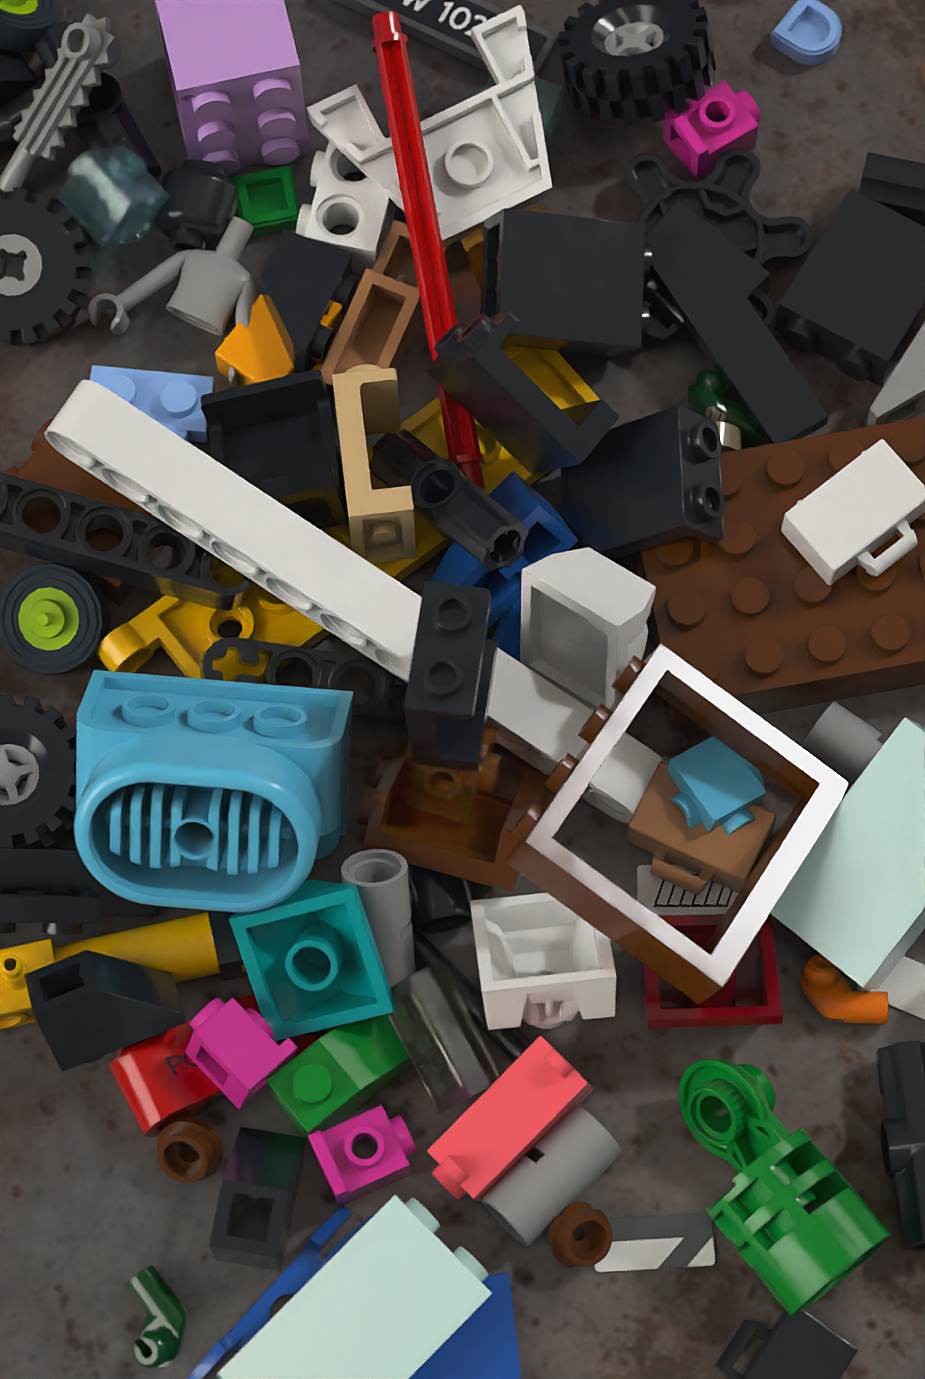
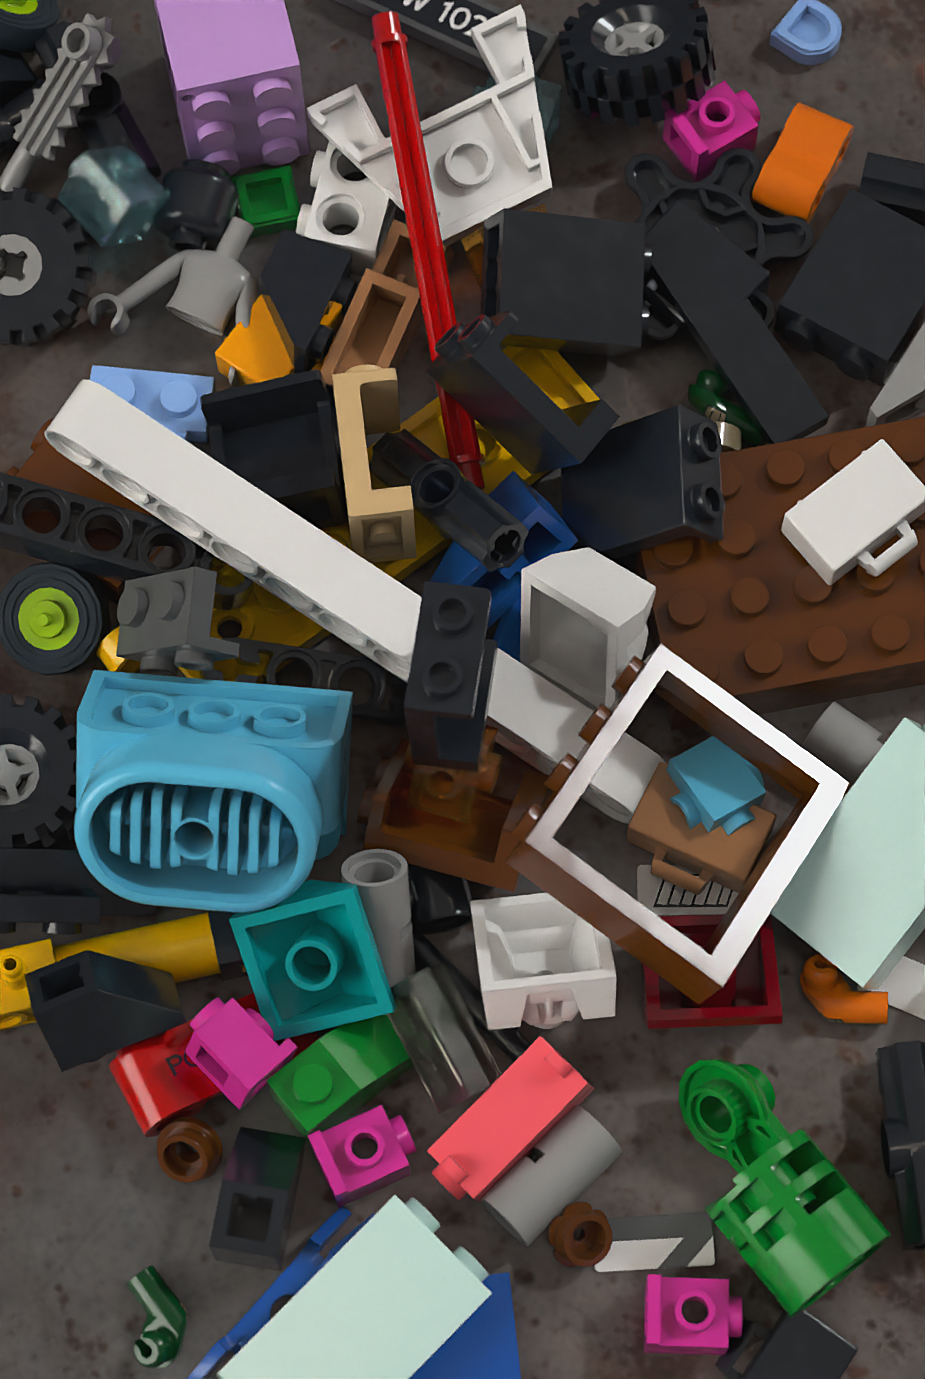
(169, 623): none -> dark grey bracket
(668, 1330): none -> dark pink brick
(802, 162): none -> orange axle

